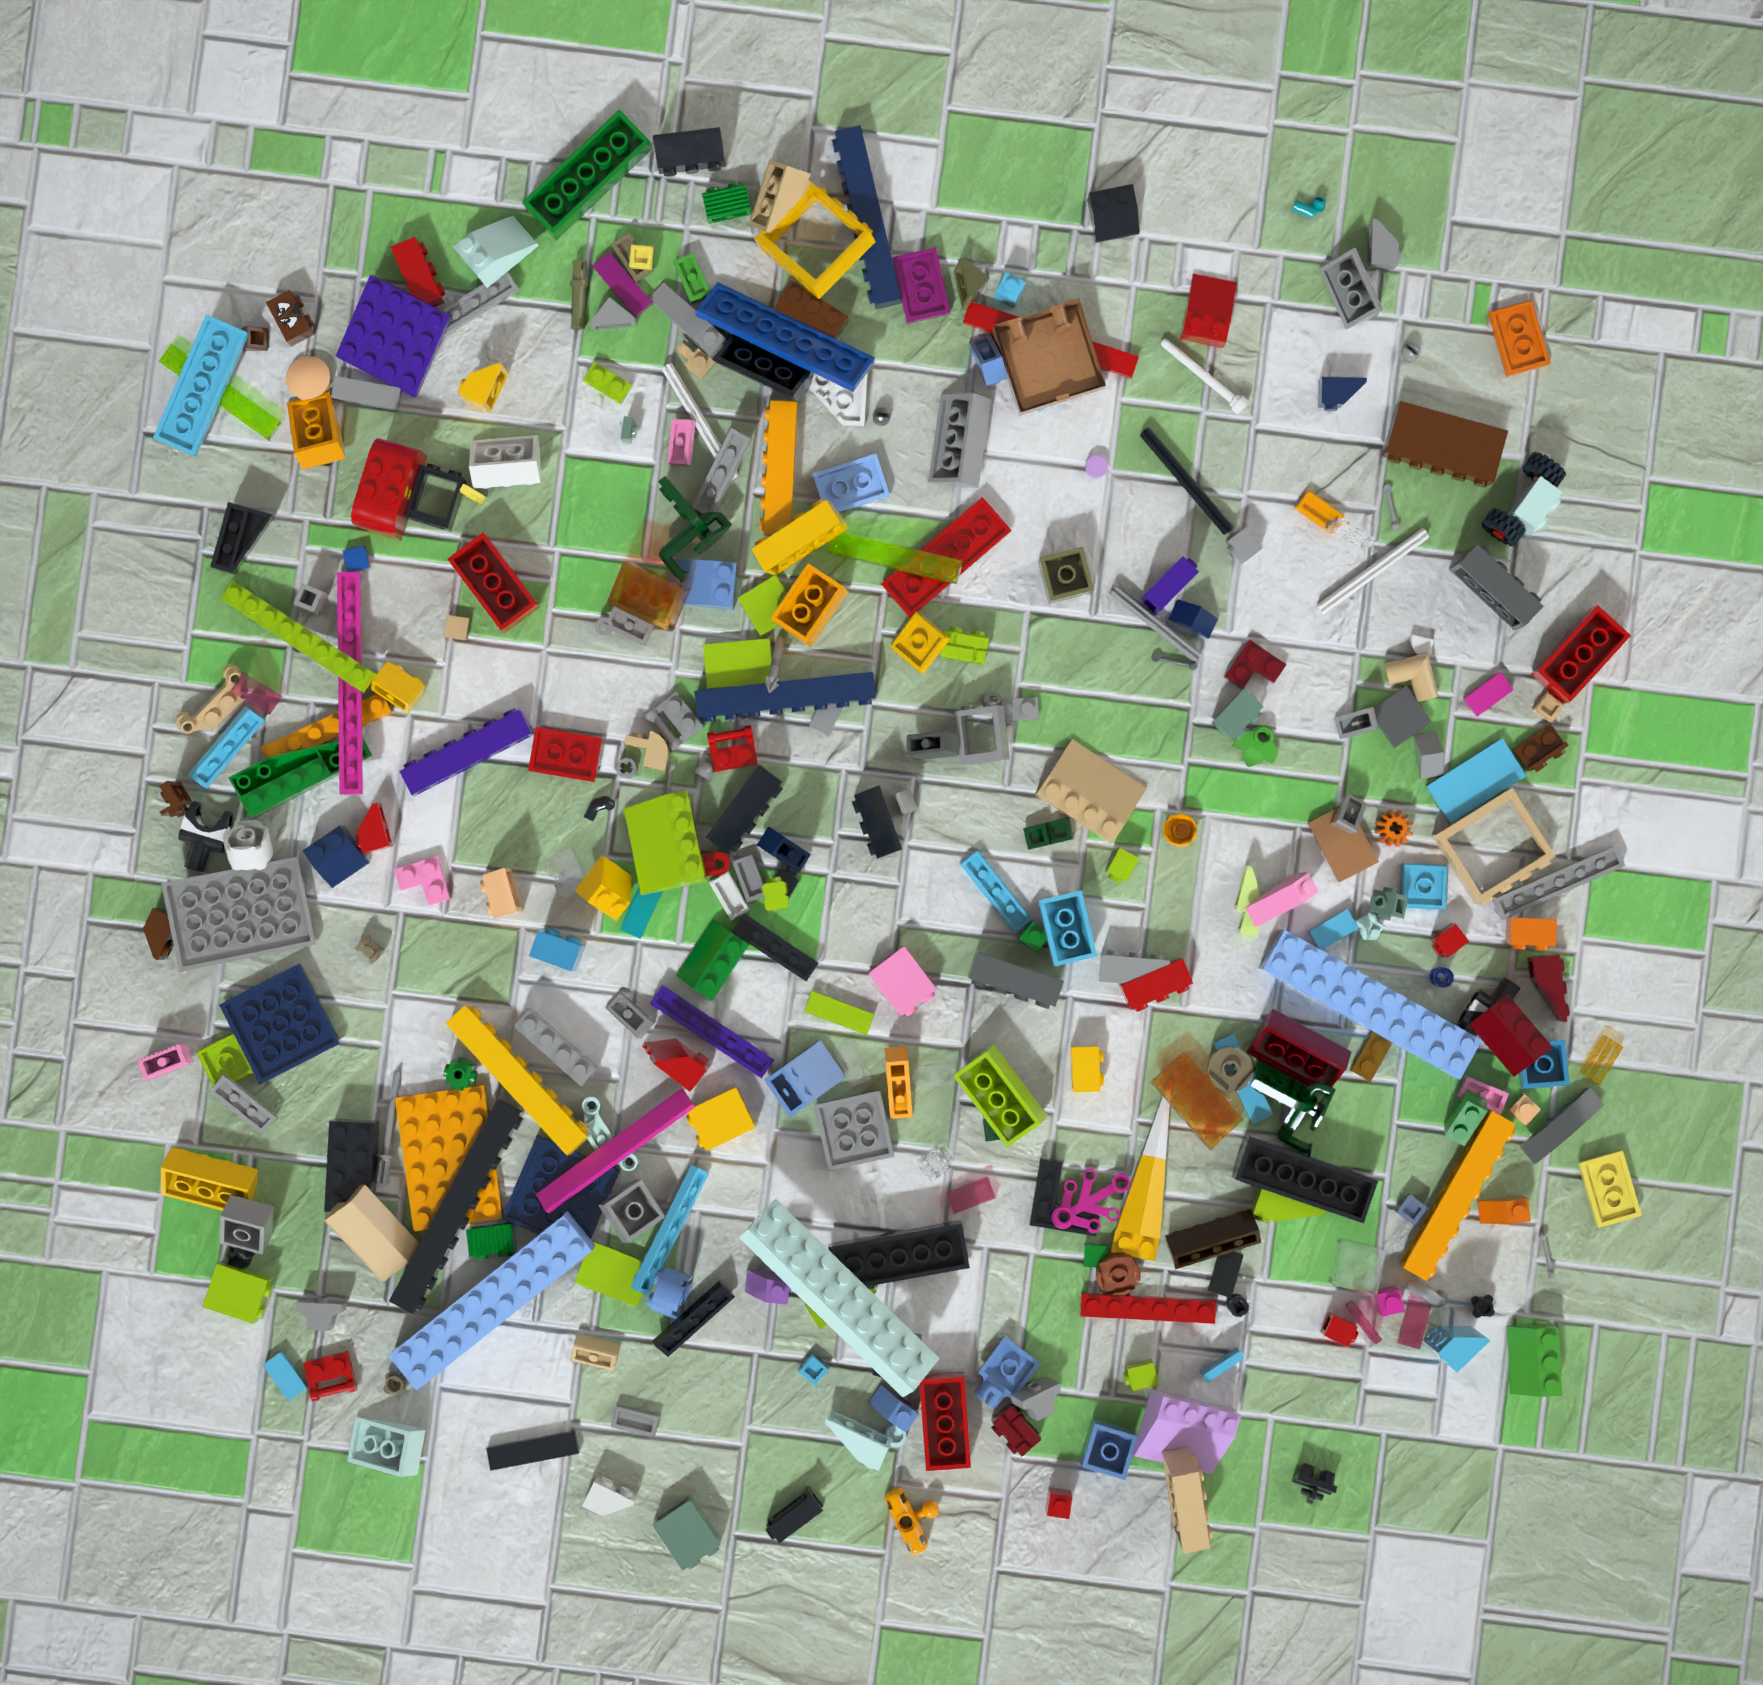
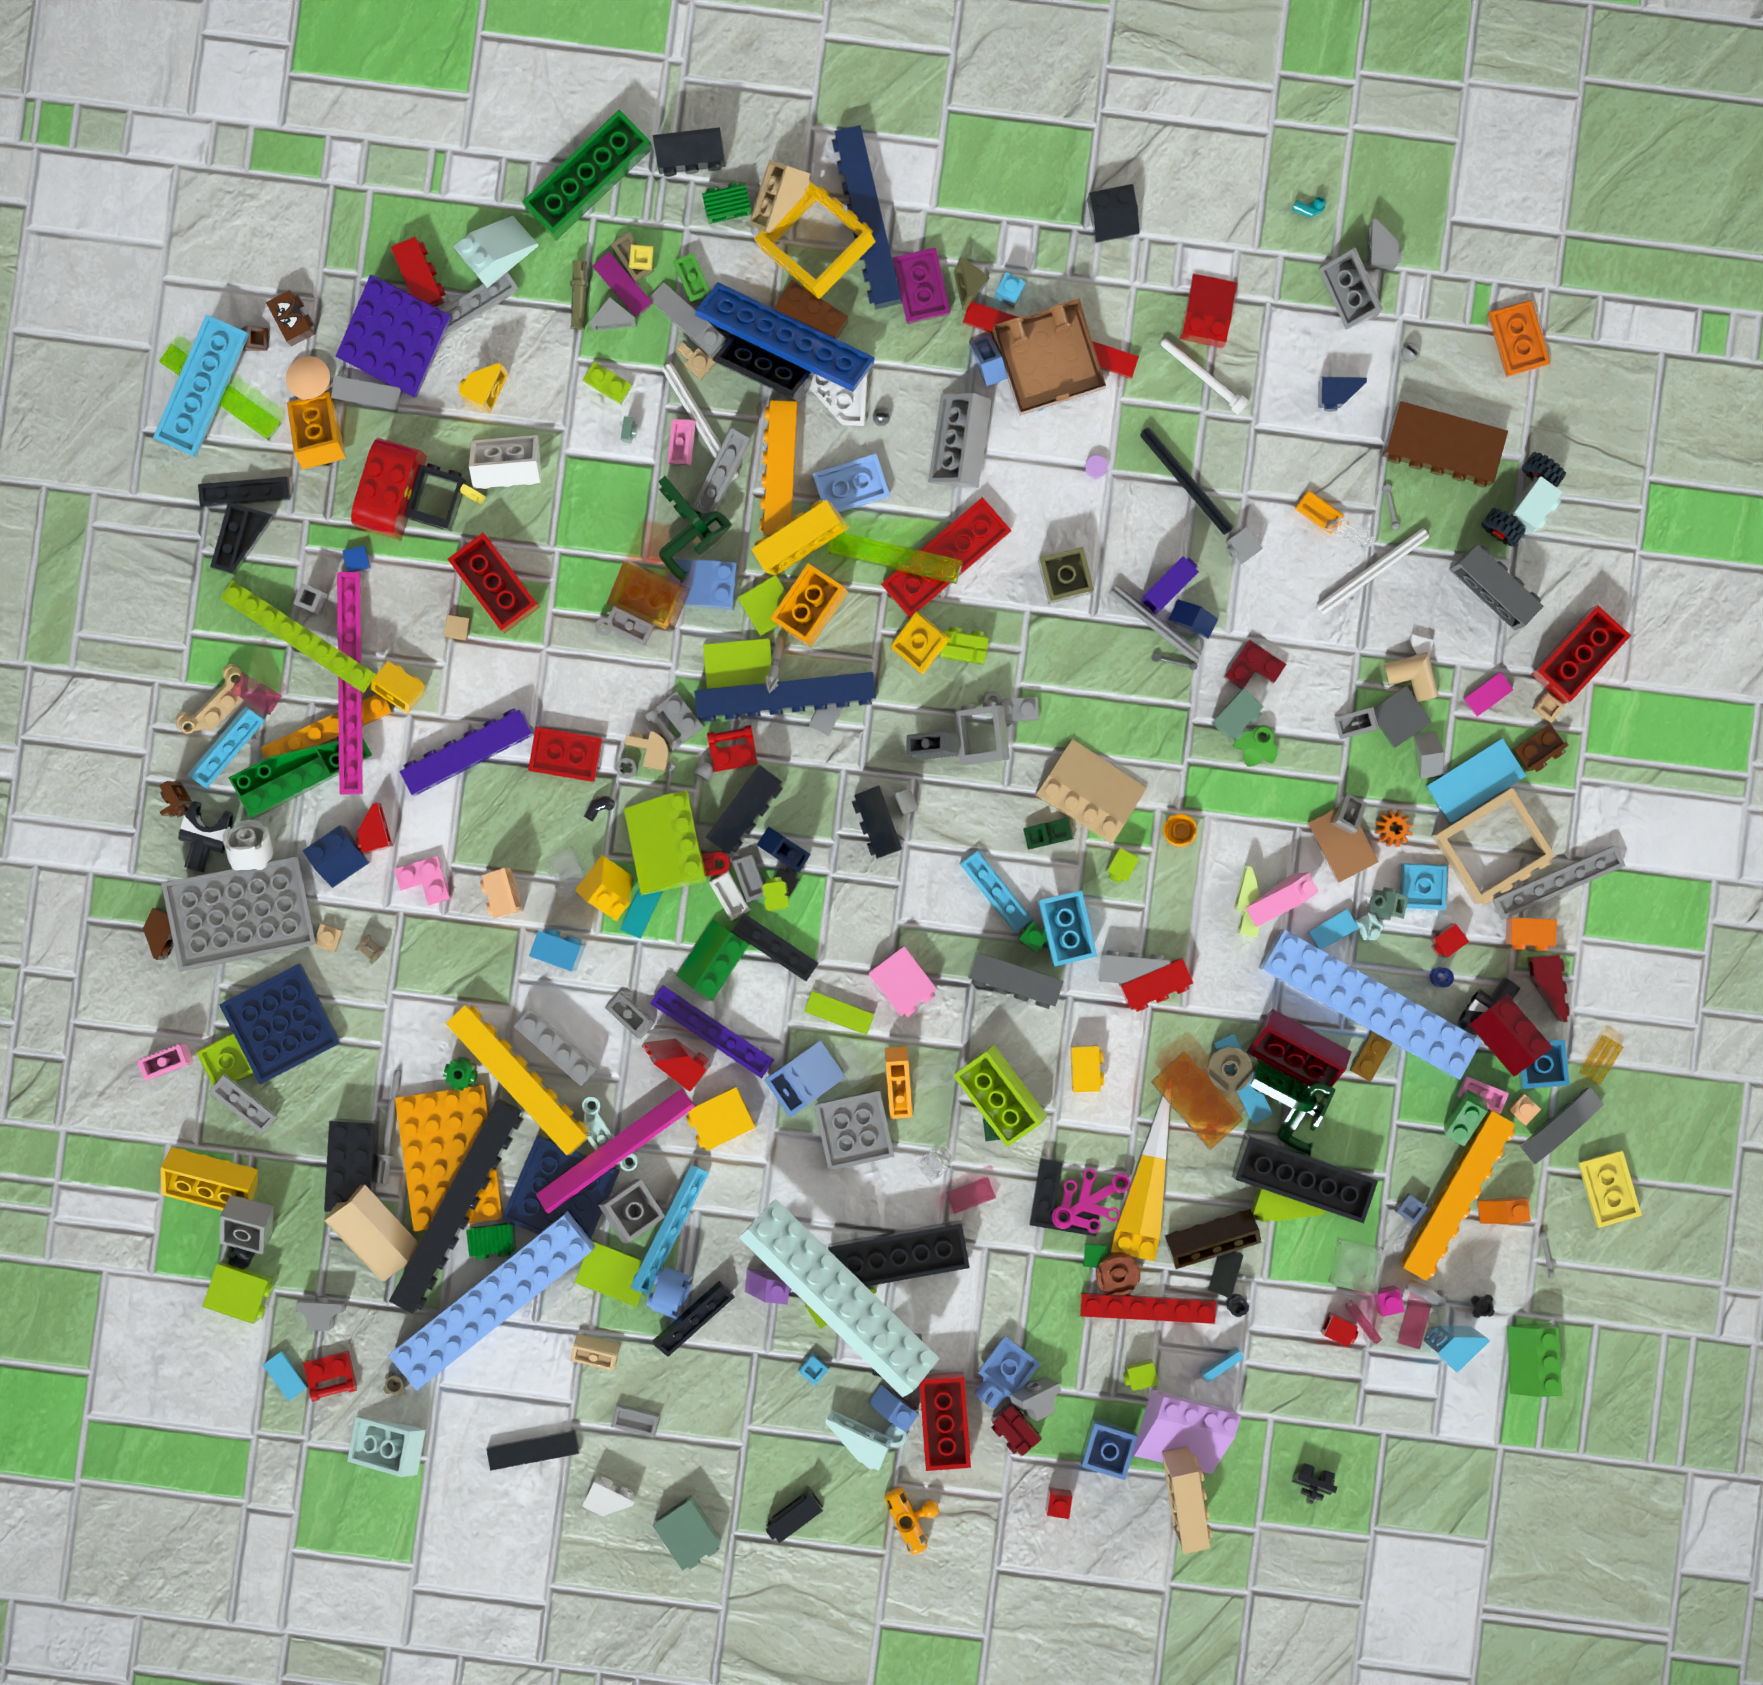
(244, 491): none -> black tile
(328, 937): none -> tan plate

